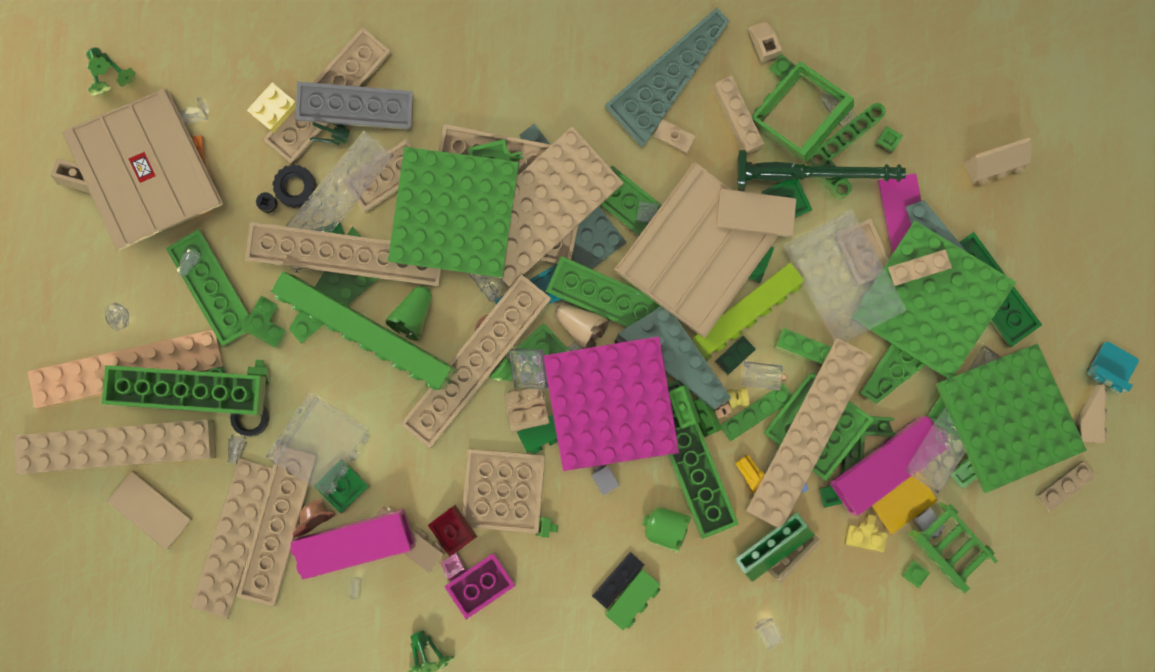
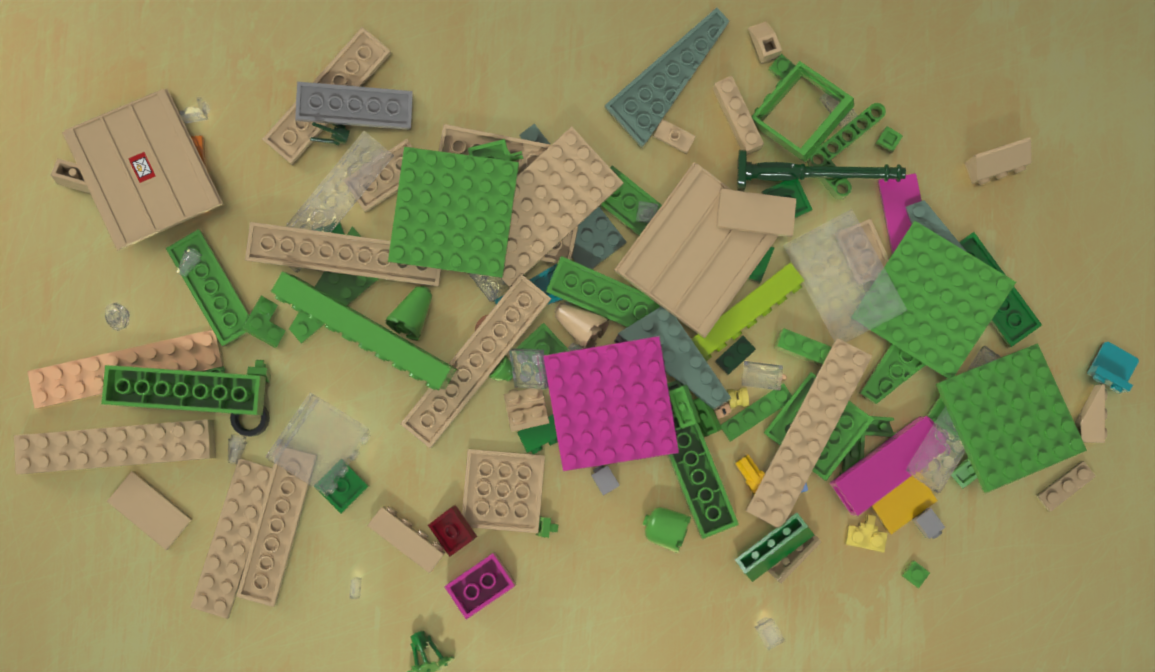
(98, 64): bright green plant -> none
(269, 206): black wheel -> none
(272, 107): light yellow plate -> none
(284, 175): black tyre -> none
(312, 516): nougat piece -> none
(352, 544): dark pink brick -> none
(453, 566): bright pink plate -> none
(618, 580): black tile -> none
(633, 599): bright green brick -> none
(829, 497): green plate -> none
(919, 267): tan plate -> none
(934, 552): bright green fence -> none

